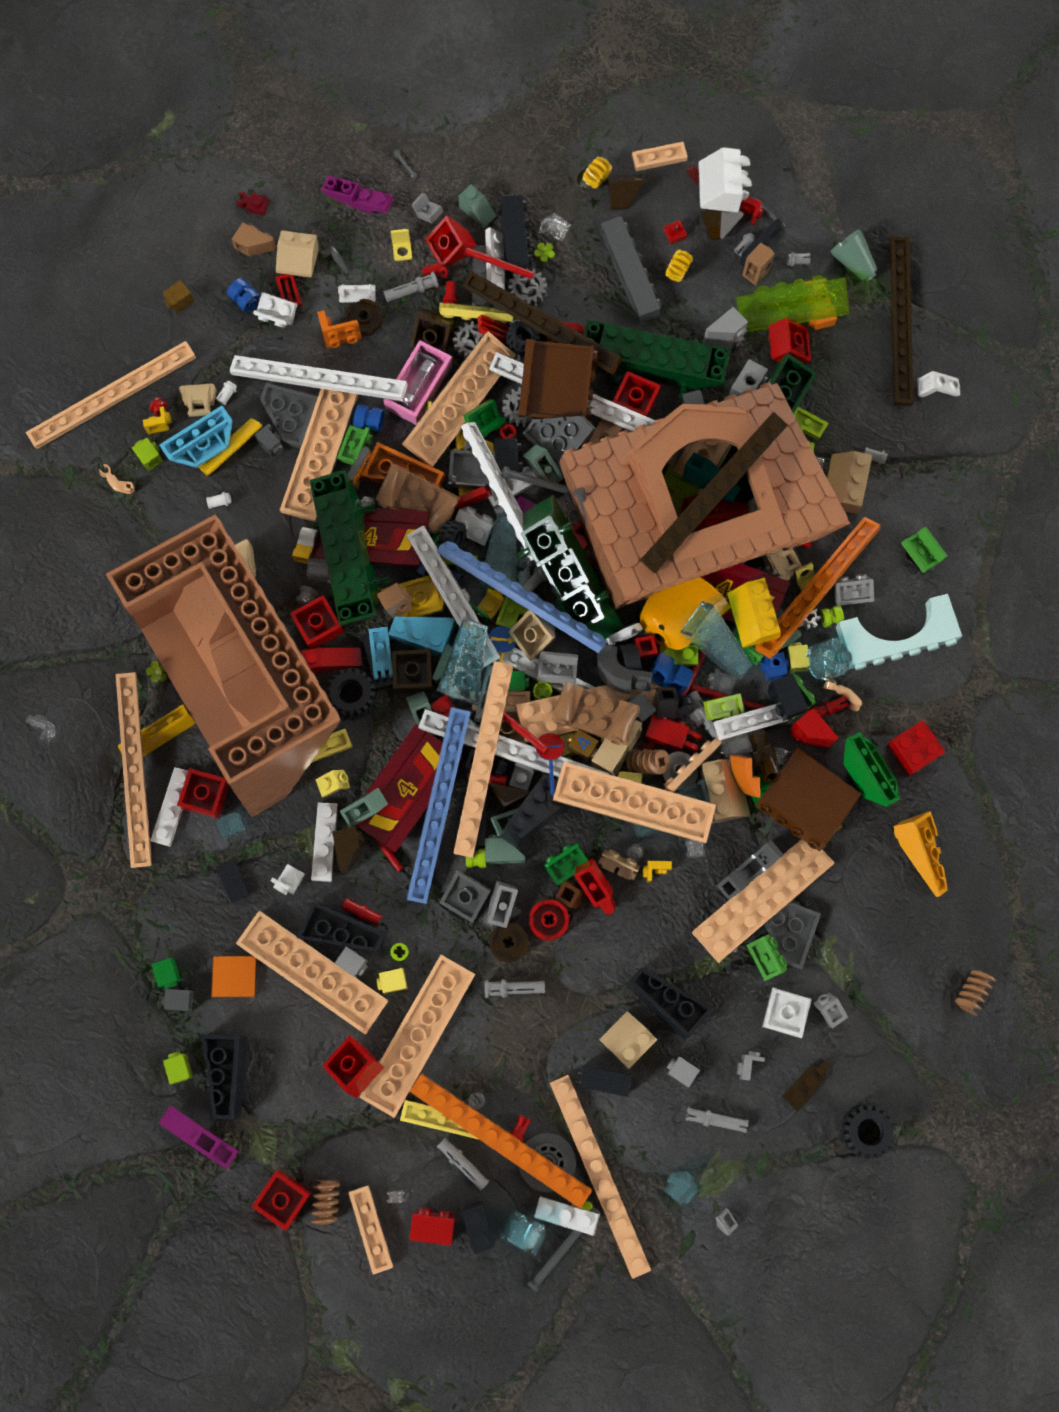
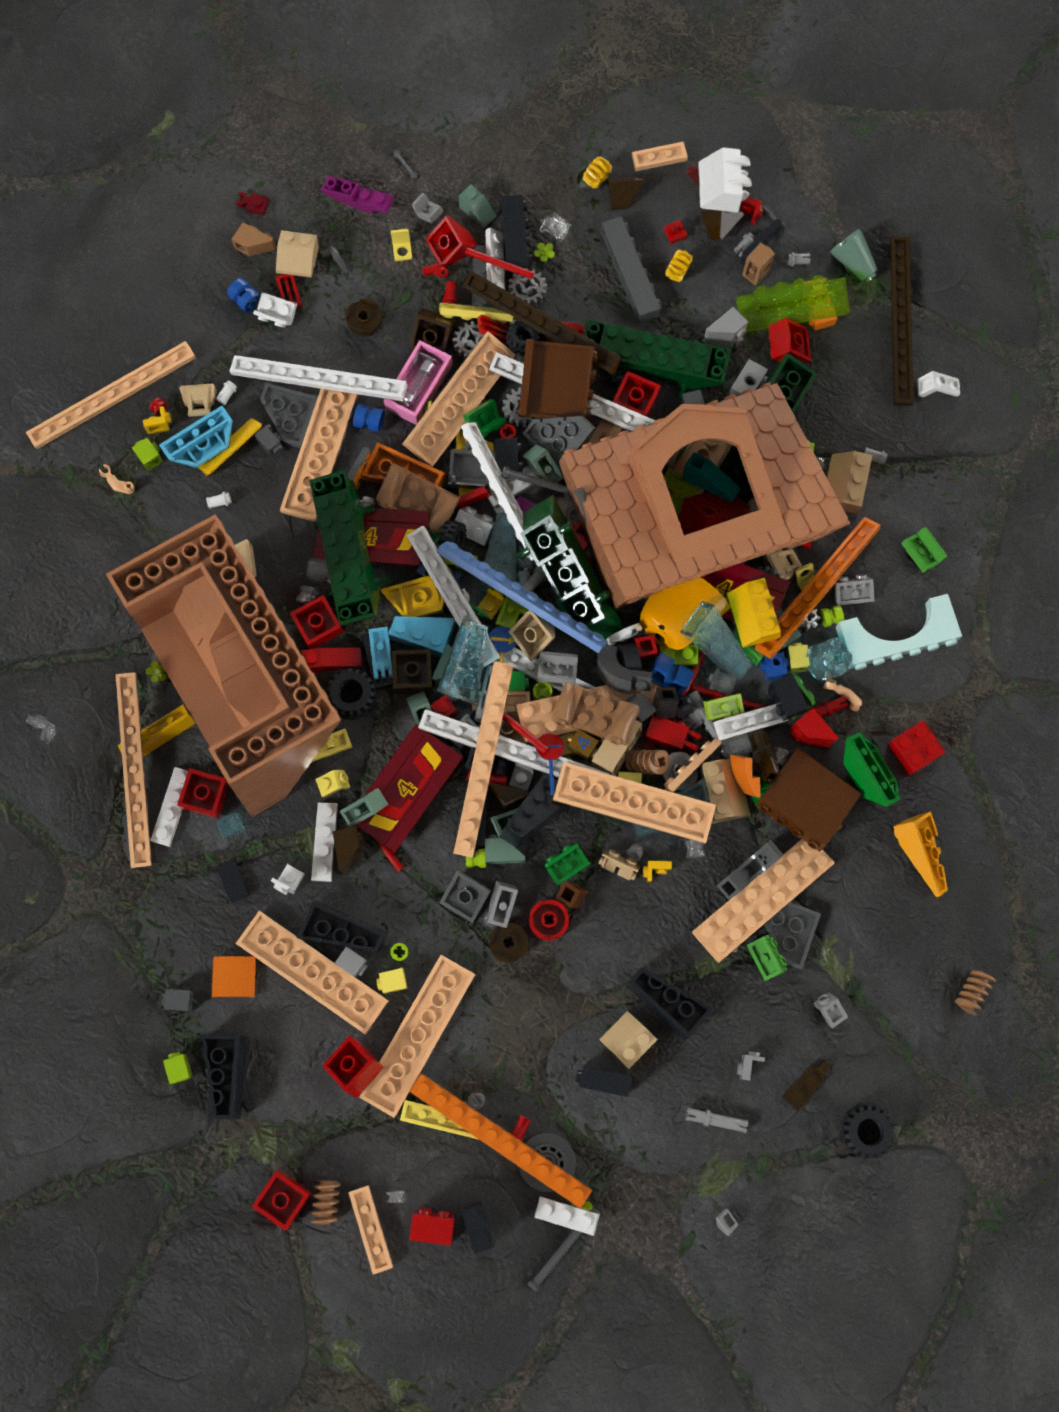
(166, 973): green brick -> none
(178, 297): pearl gold brick -> none
(198, 1137): magenta slope -> none
(305, 545): leg -> none
(340, 333): orange bracket -> none
(353, 443): bright green bracket -> none
(354, 293): white hinge -> none
(362, 911): red pin -> none
(396, 600): medium nougat brick -> none
(418, 285): light grey pin -> none
(438, 805): medium blue plate -> none
(463, 1164): light grey pin -> none
(503, 988): light grey pin -> none
(523, 1233): clear light blue brick -> none
(595, 886): red hinge -> none
(600, 1177): light nougat plate -> none
(681, 1187): clear light blue brick -> none
(682, 1071): light grey brick -> none
(713, 492): dark brown plate -> none
(787, 1012): white tile -> none
(810, 423): lime plate -> none

